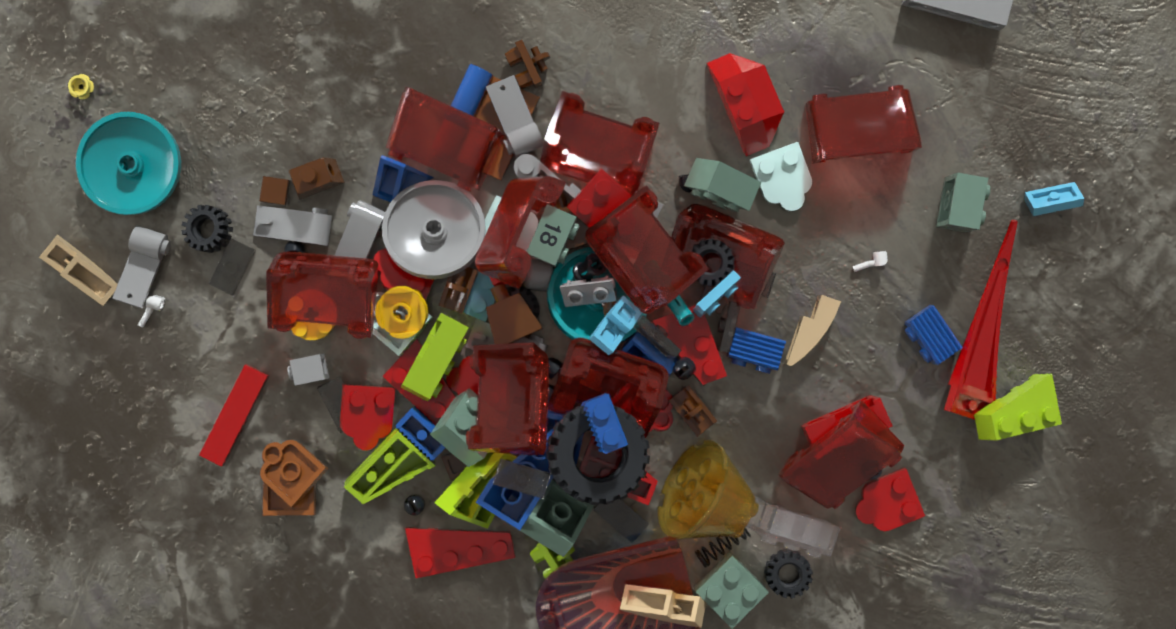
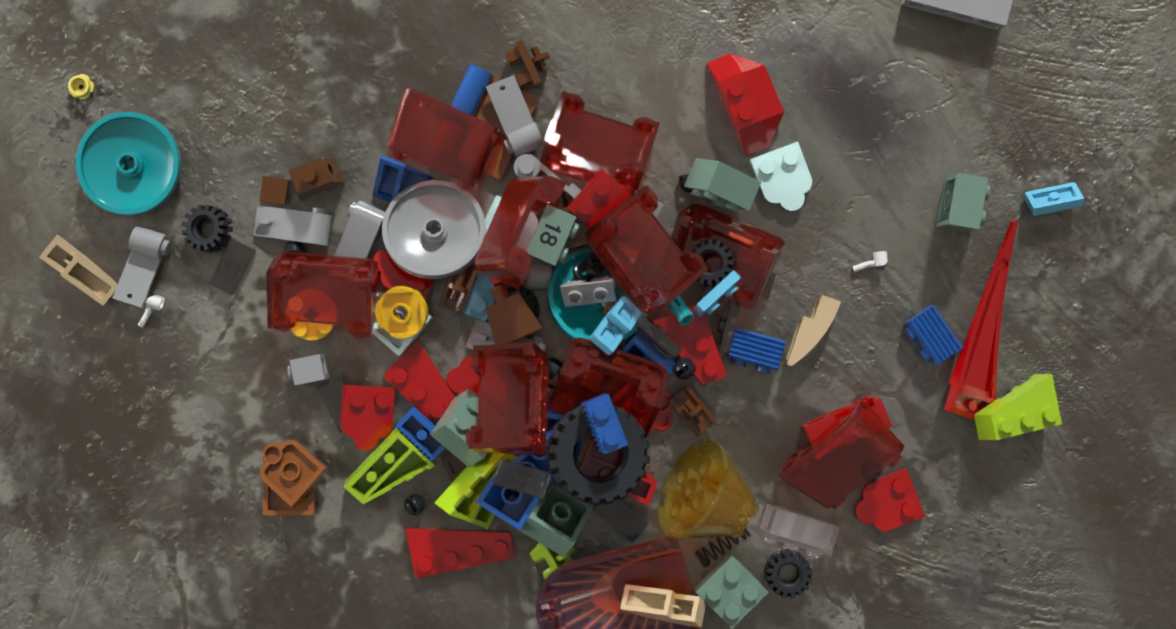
(234, 415): red tile -> none
(435, 358): lime wedge -> none
(862, 125): clear red windscreen -> none

